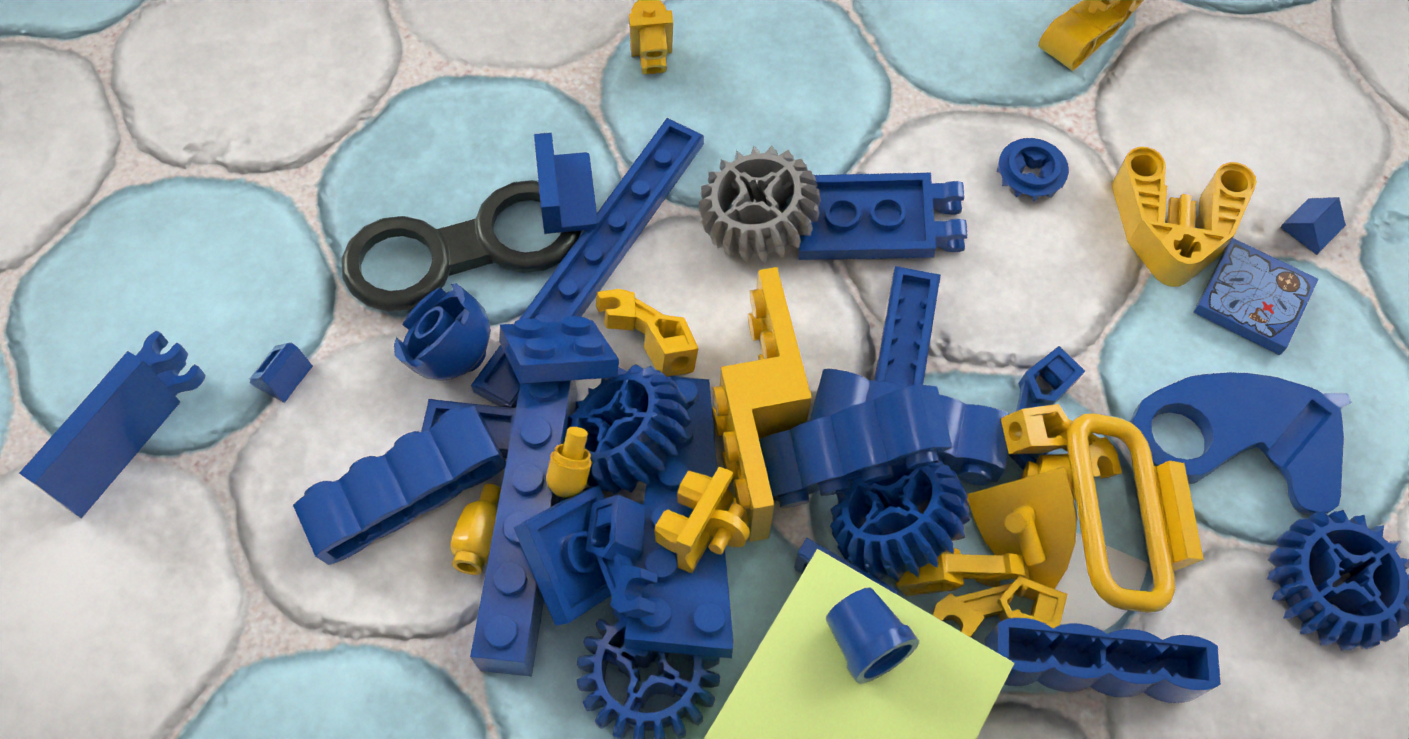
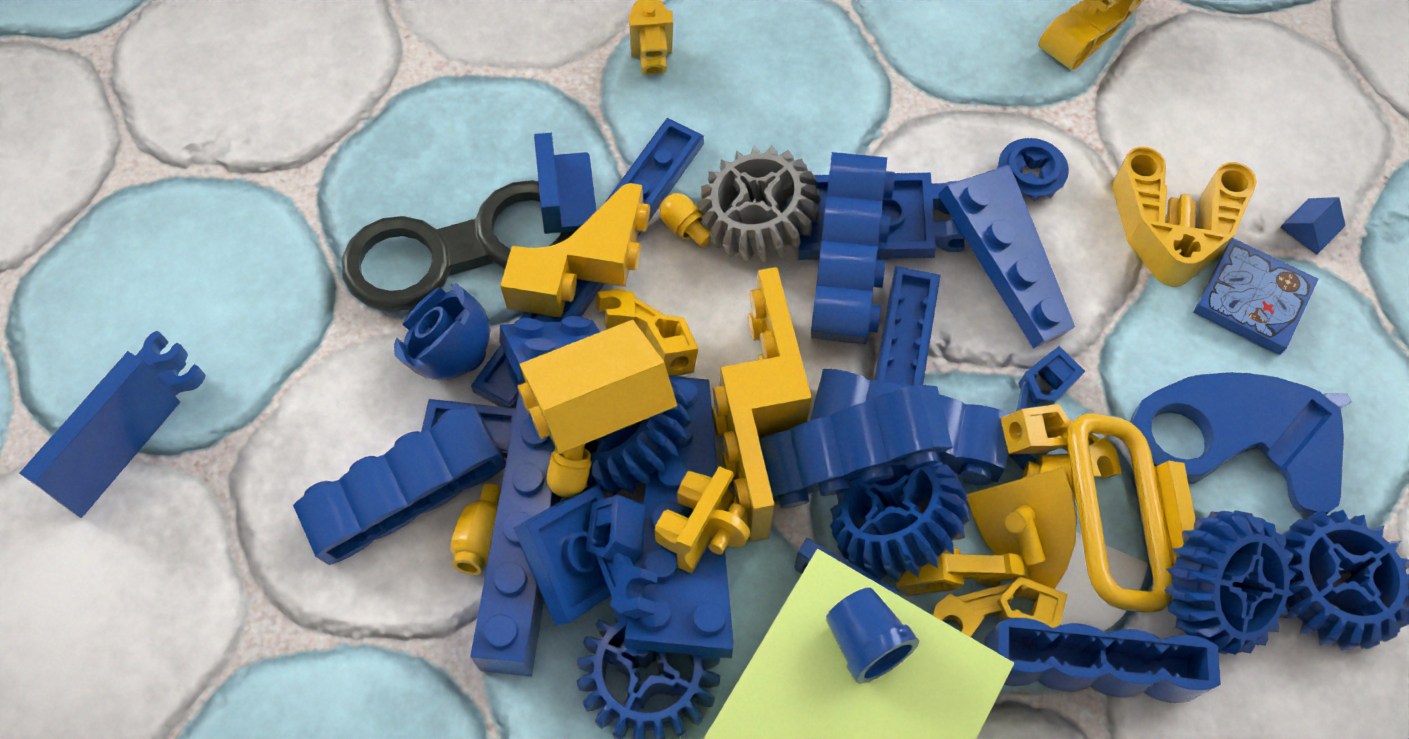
(281, 371): blue slope -> none
(595, 386): none -> yellow brick
(597, 252): none -> yellow arch
(684, 219): none -> yellow cylinder
(849, 248): none -> blue brick
(1006, 243): none -> wing
(1231, 581): none -> blue gear

